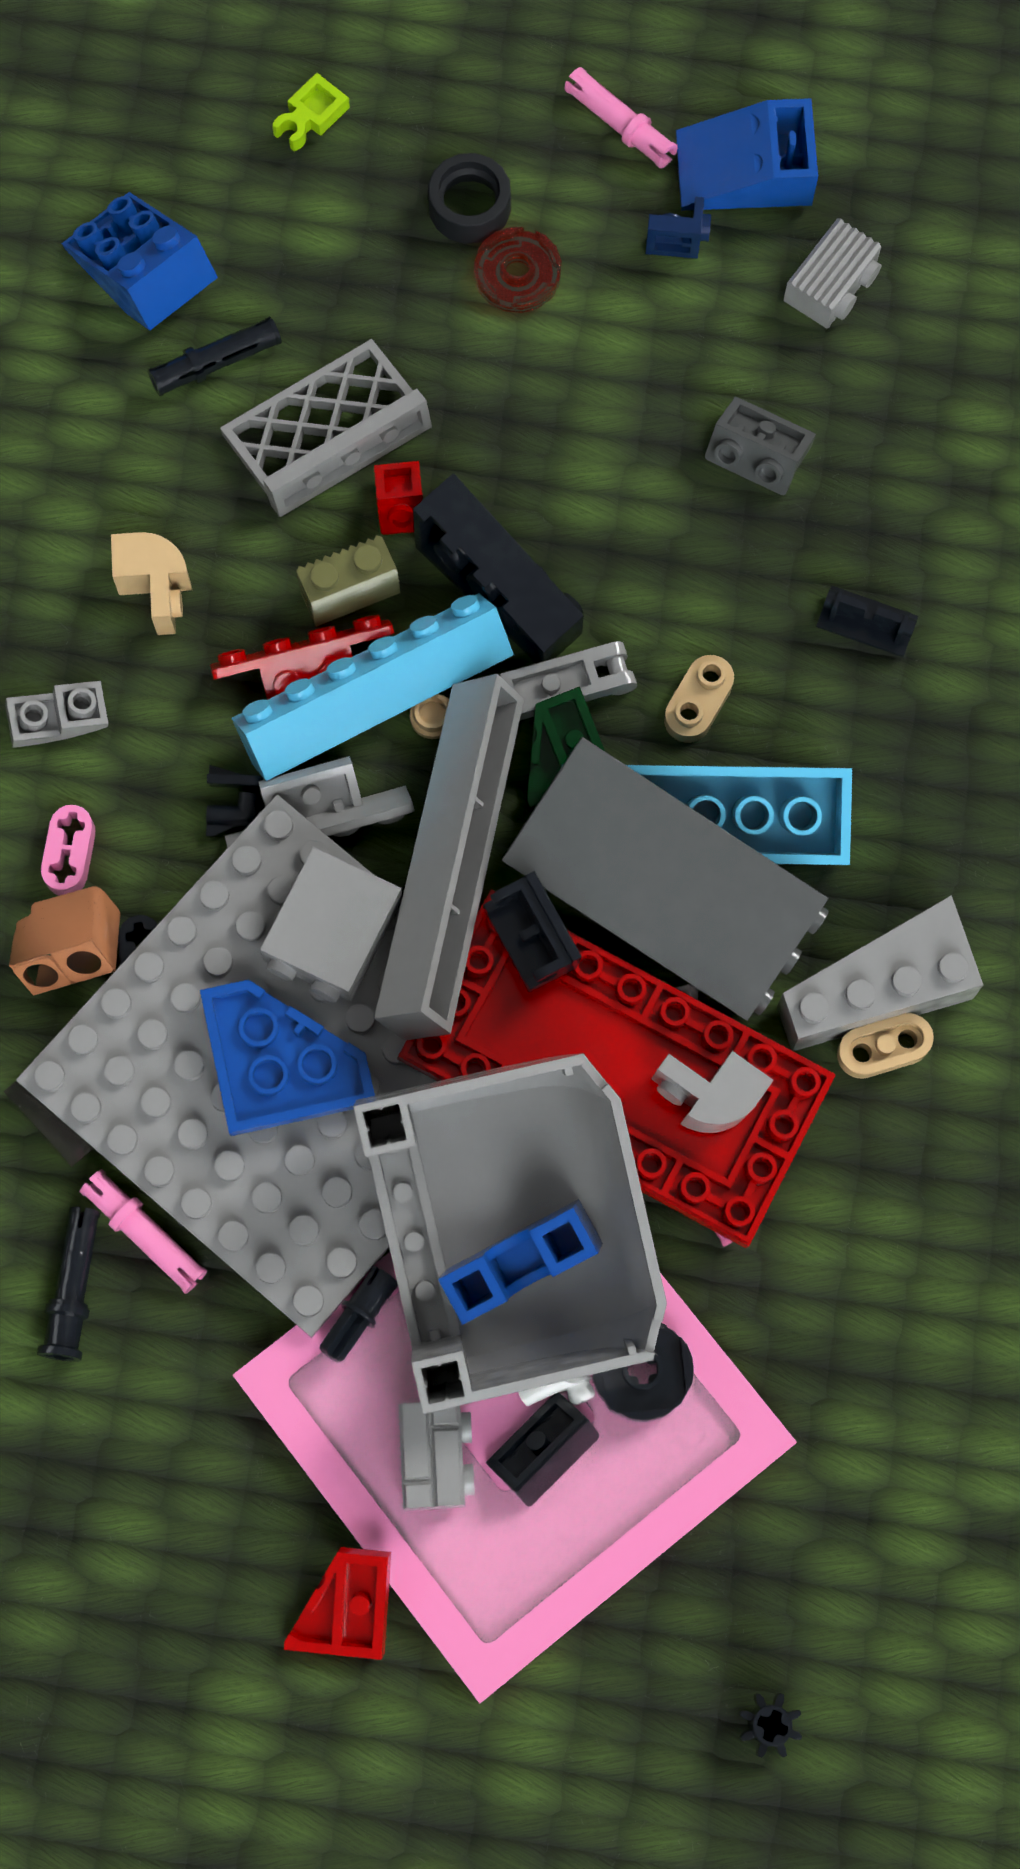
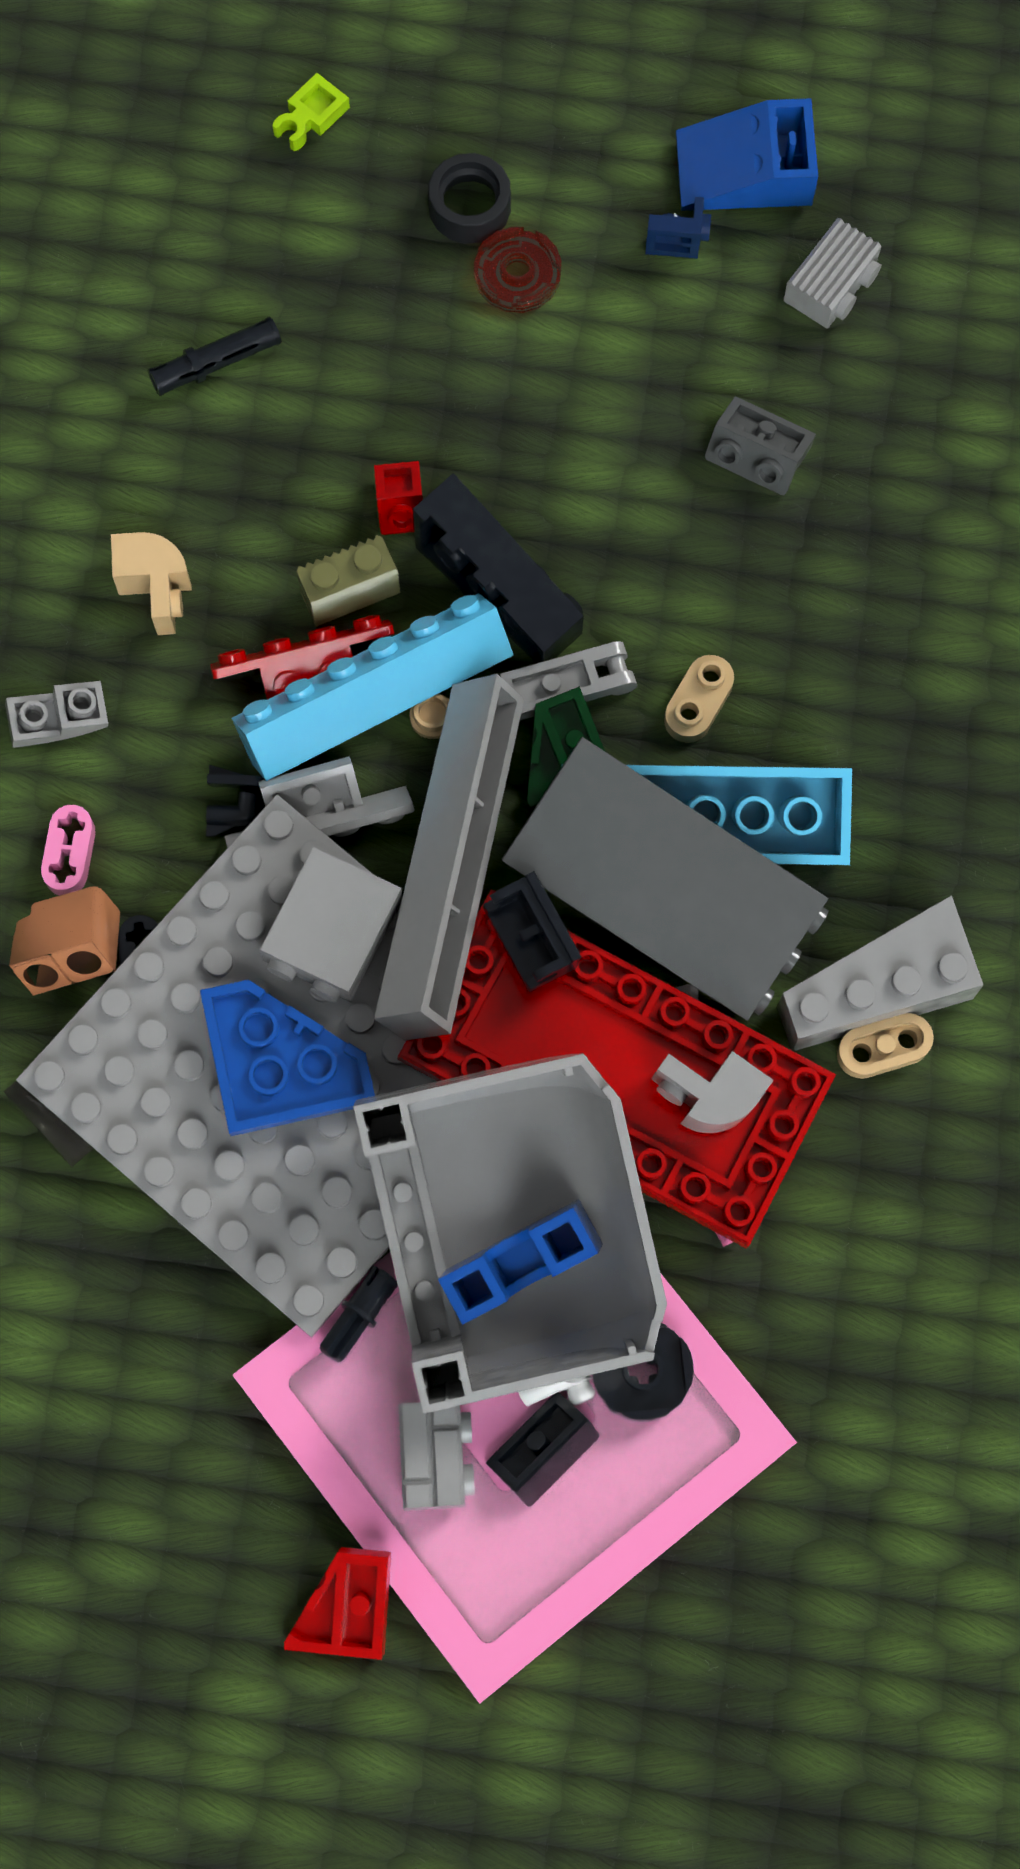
(68, 1307): black pin -> none
(128, 1216): bright pink pin -> none
(141, 259): blue slope -> none
(344, 448): light grey fence -> none
(633, 127): bright pink pin -> none
(782, 1717): black gear -> none
(867, 621): black hinge -> none

